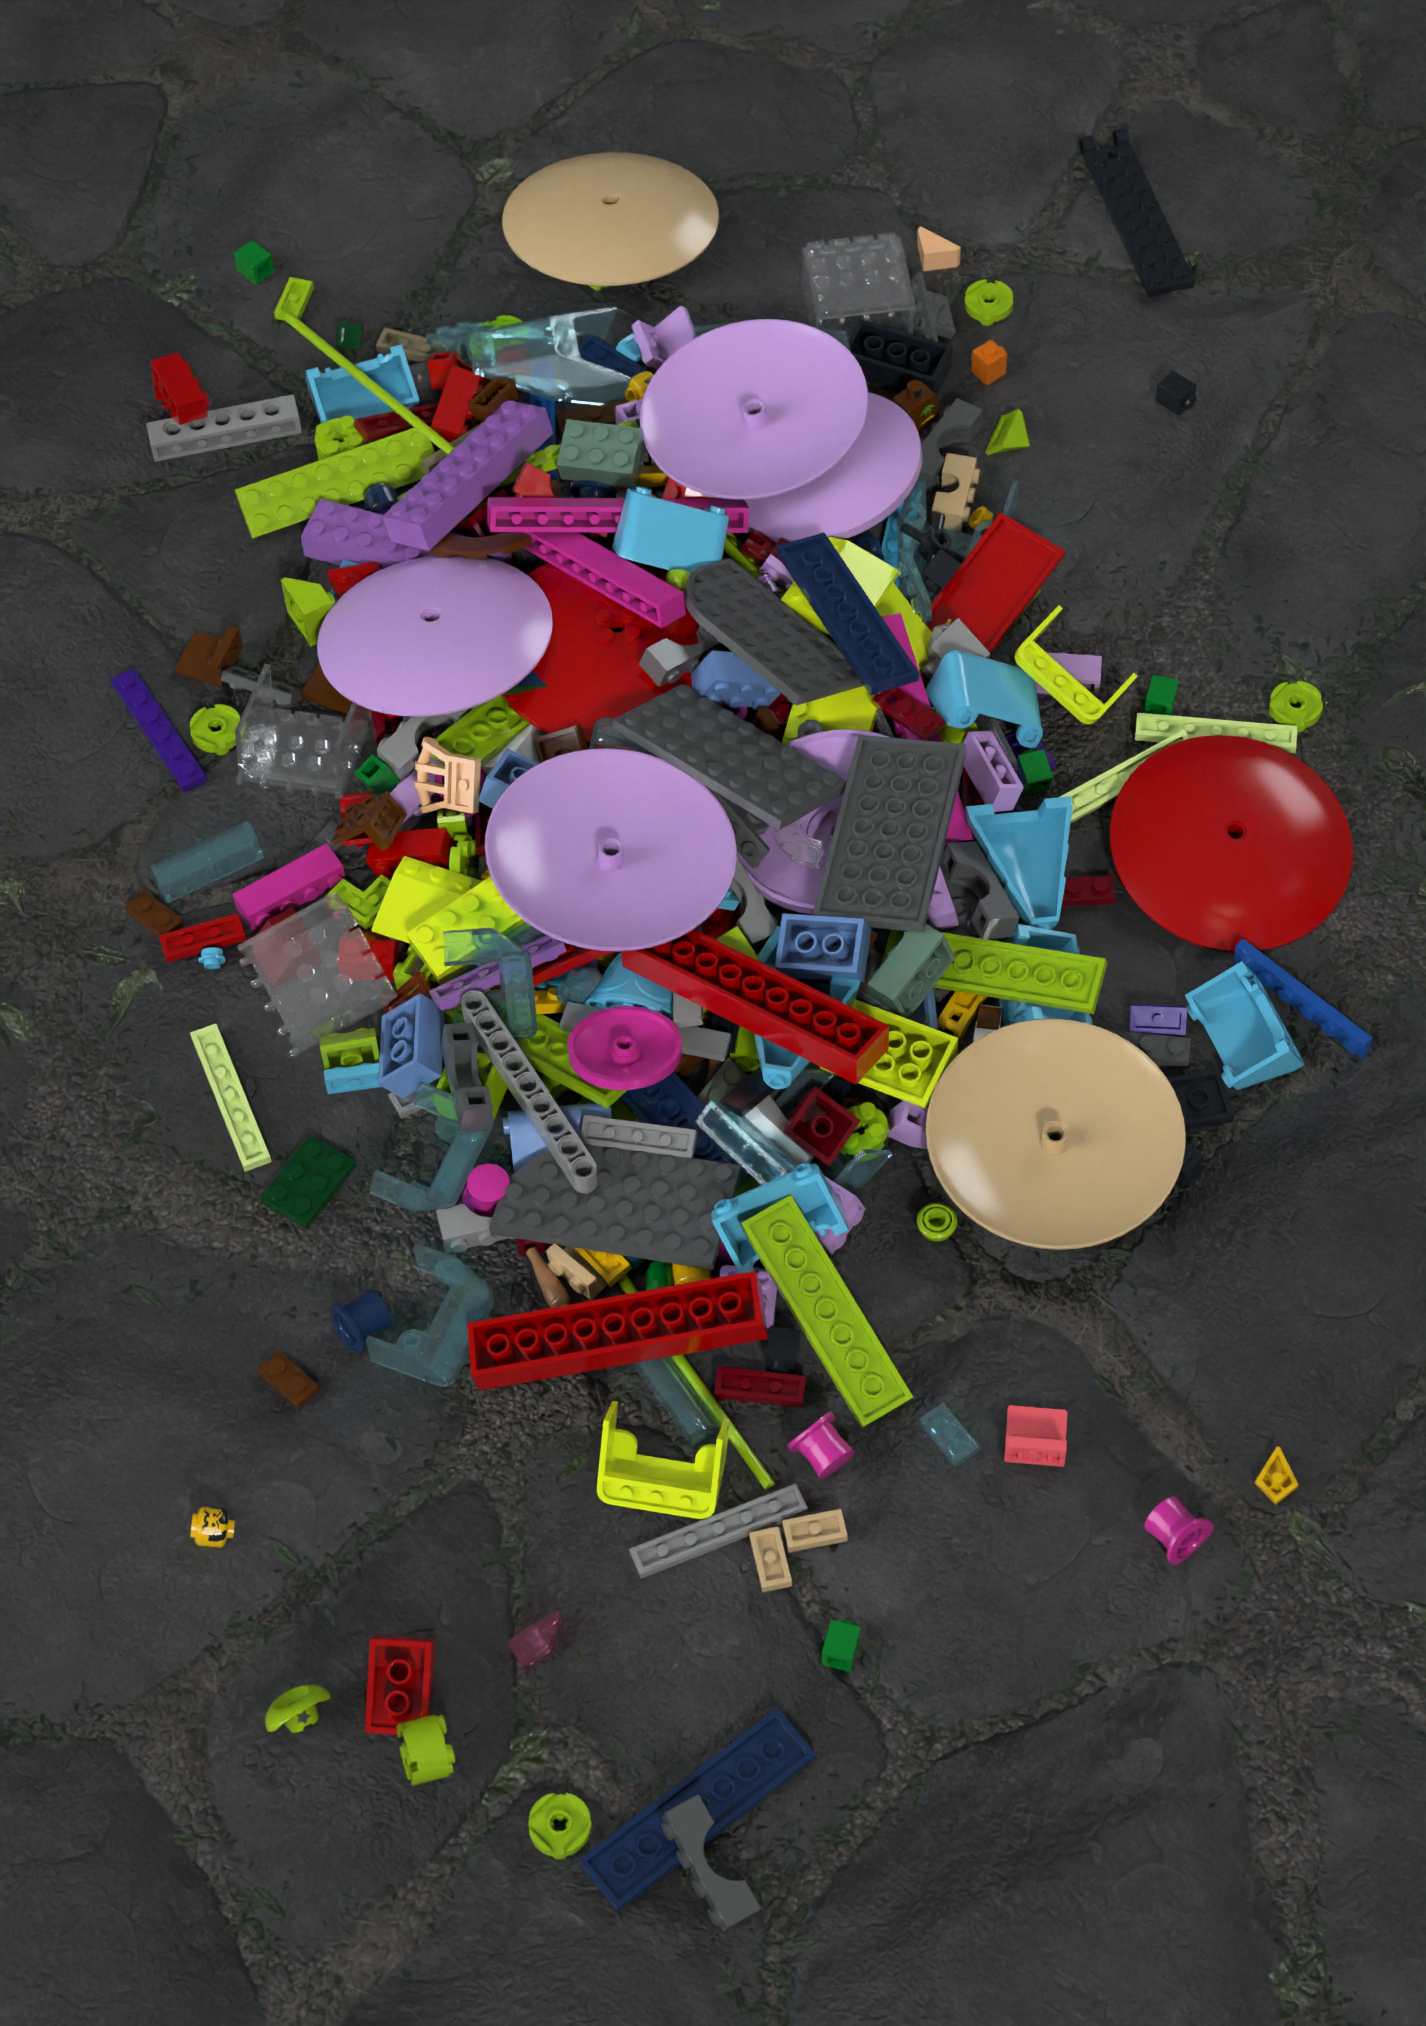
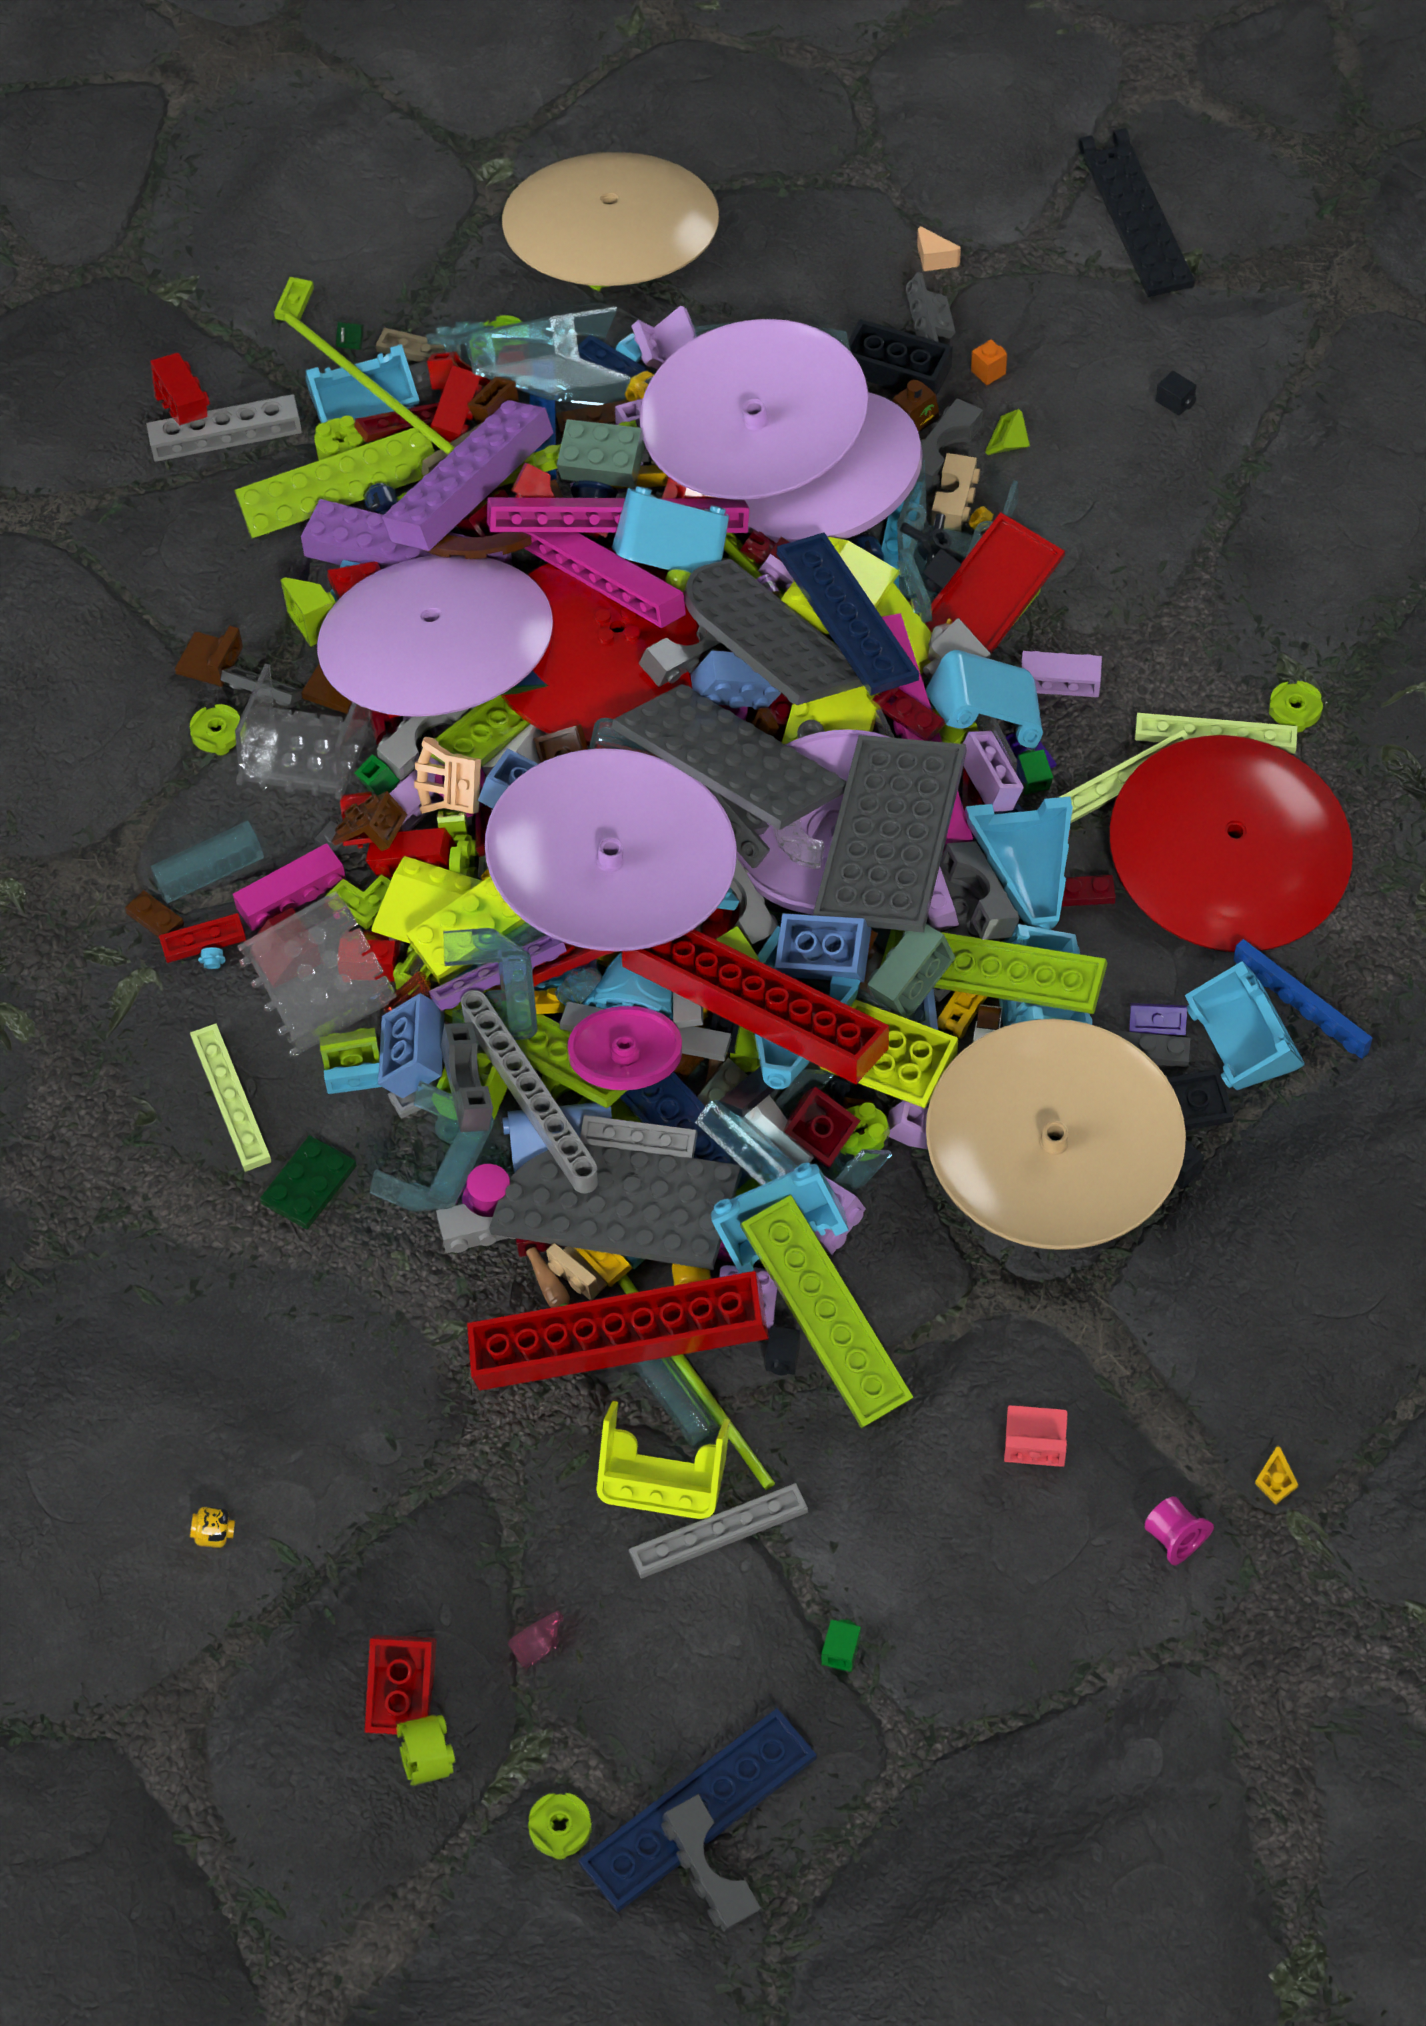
(158, 730): dark purple plate -> none
(253, 262): green brick -> none
(288, 1379): reddish brown plate -> none
(296, 1708): lime hat -> none
(359, 1319): dark blue piece -> none
(445, 1347): clear light blue windscreen -> none
(659, 1275): green brick -> none
(760, 1387): dark red plate -> none
(770, 1559): tan plate -> none
(814, 1530): tan plate -> none
(823, 1446): dark pink piece -> none
(857, 279): clear windscreen -> none
(936, 1221): lime brick -> none
(949, 1435): clear light blue plate -> none
(988, 312): lime plate -> none
(1059, 682): neon yellow windscreen -> none
(1161, 695): green brick -> none

